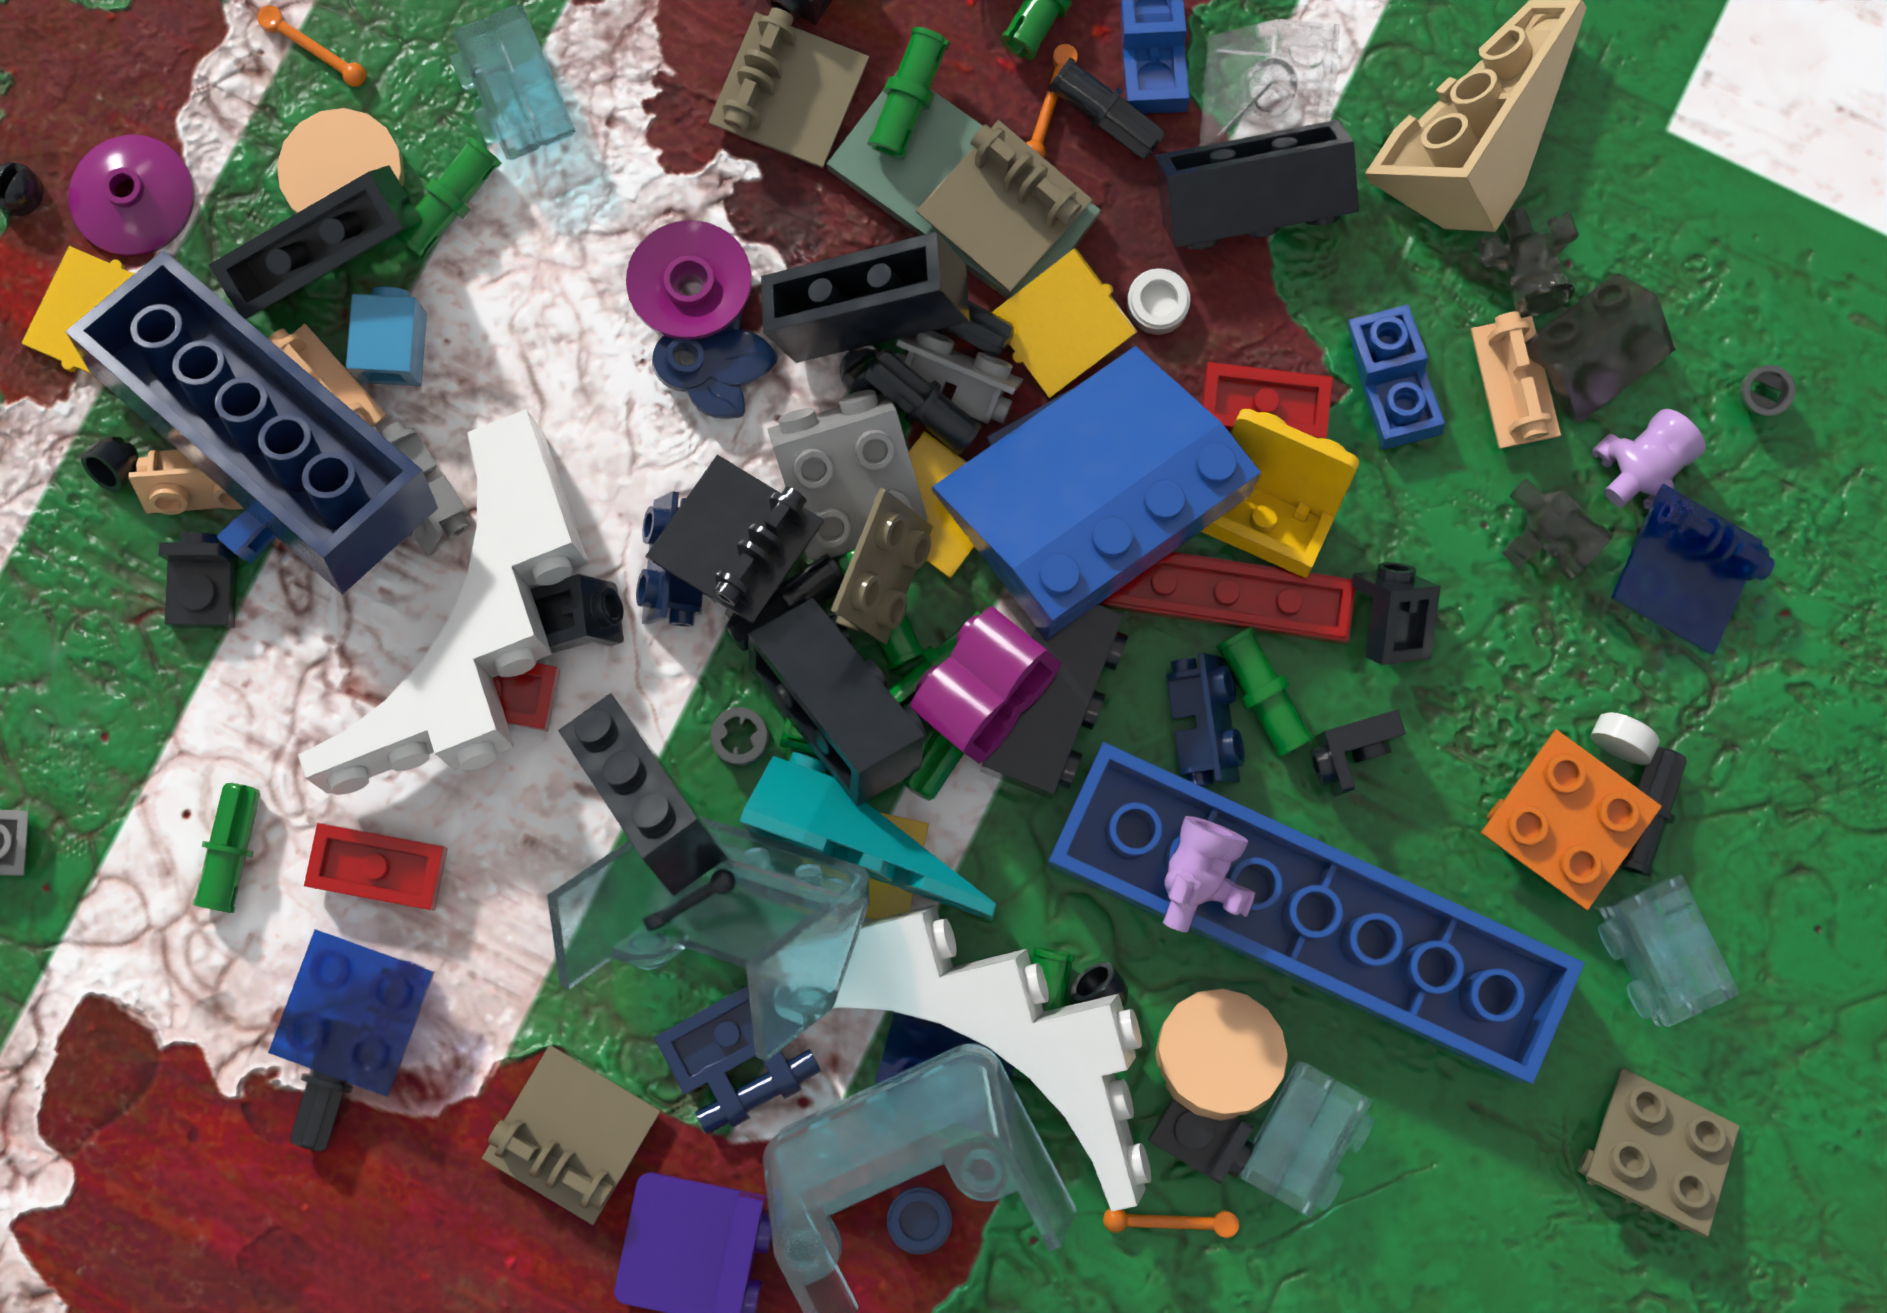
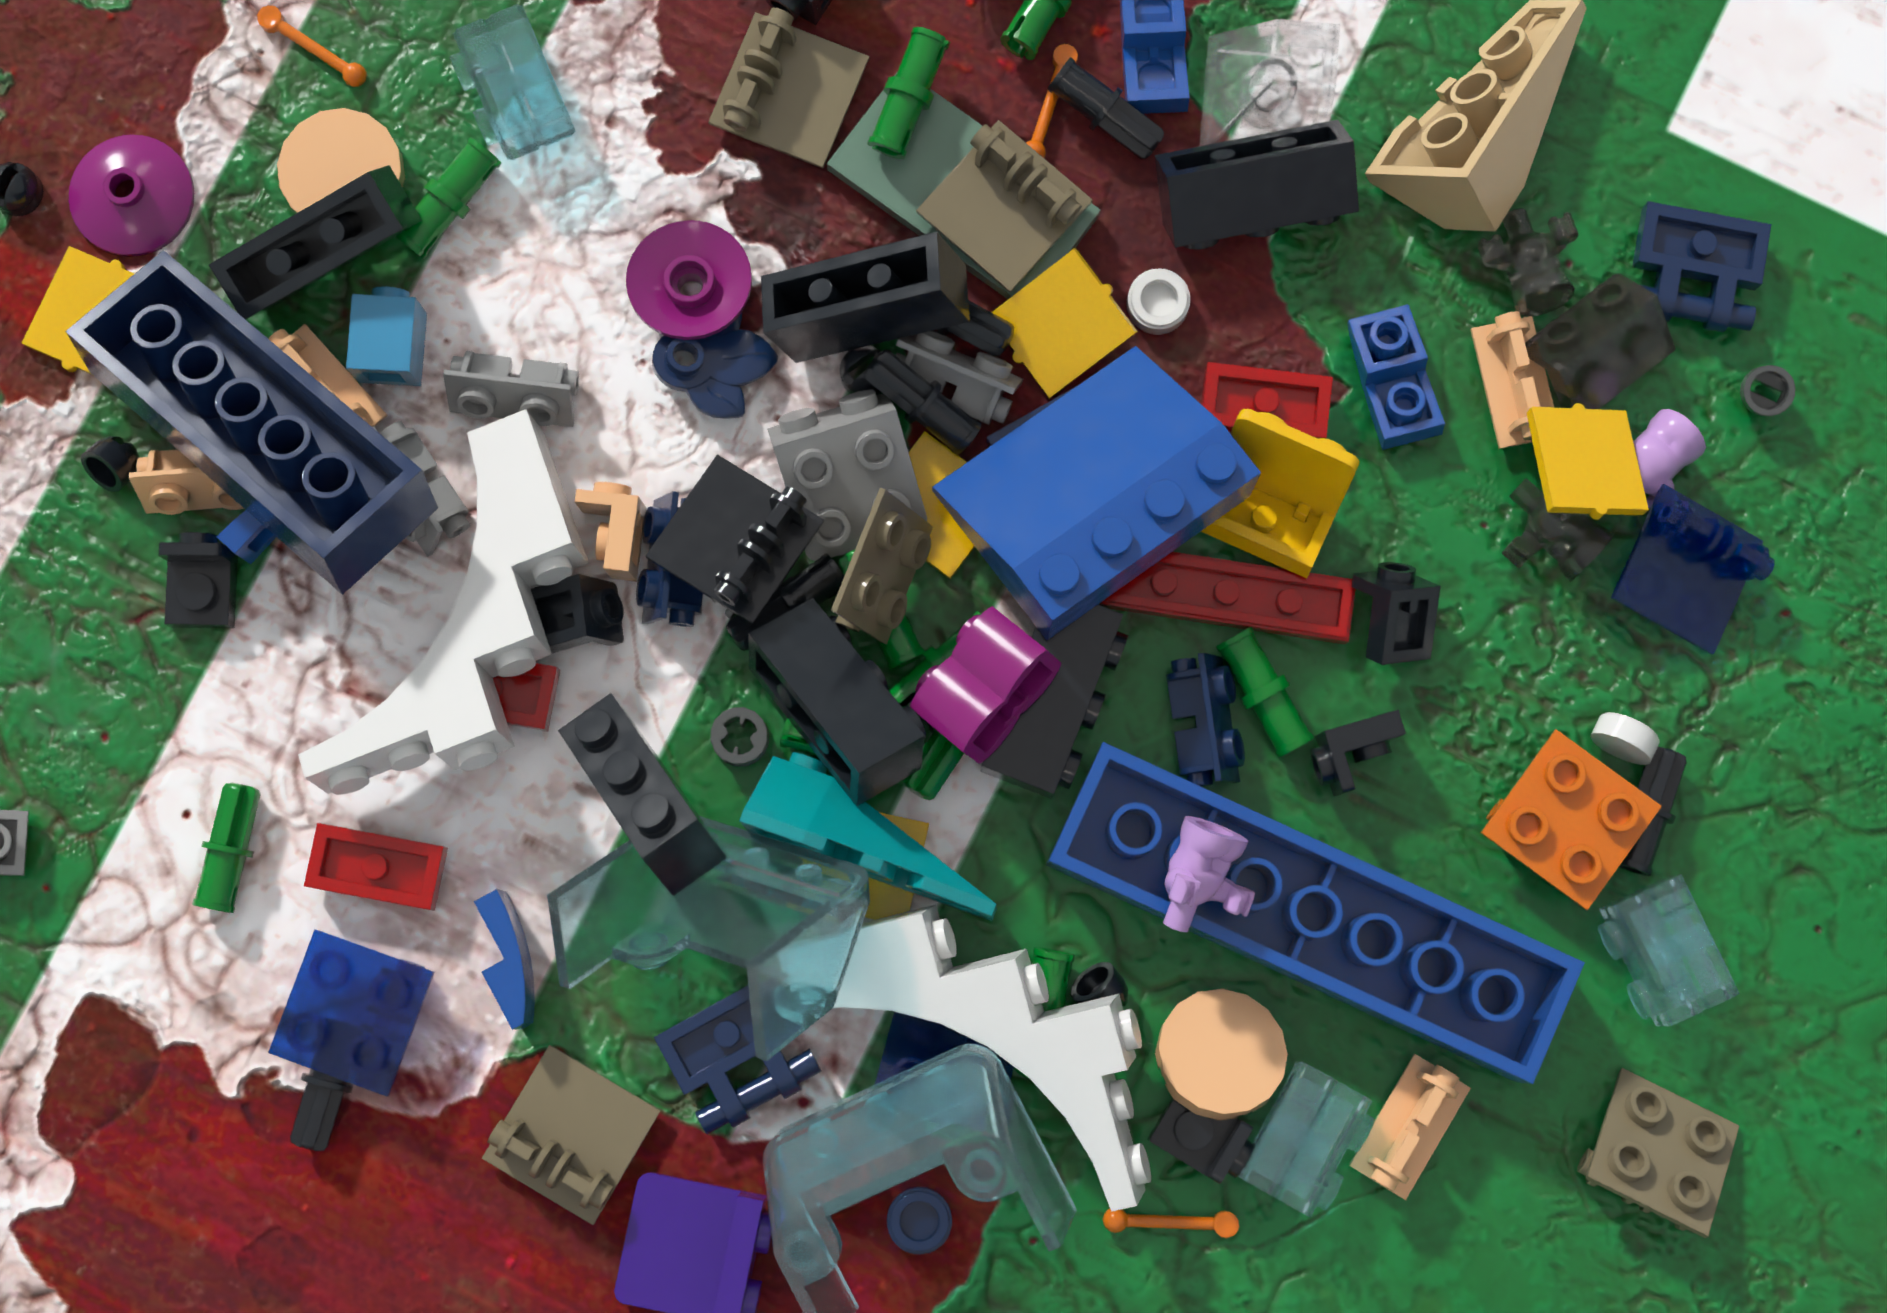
(483, 388): none -> light grey hinge
(513, 976): none -> blue slope
(620, 539): none -> light nougat bracket
(721, 882): black hinge -> none
(1410, 1126): none -> light nougat hinge
(1587, 461): none -> yellow piece
(1707, 249): none -> dark blue plate

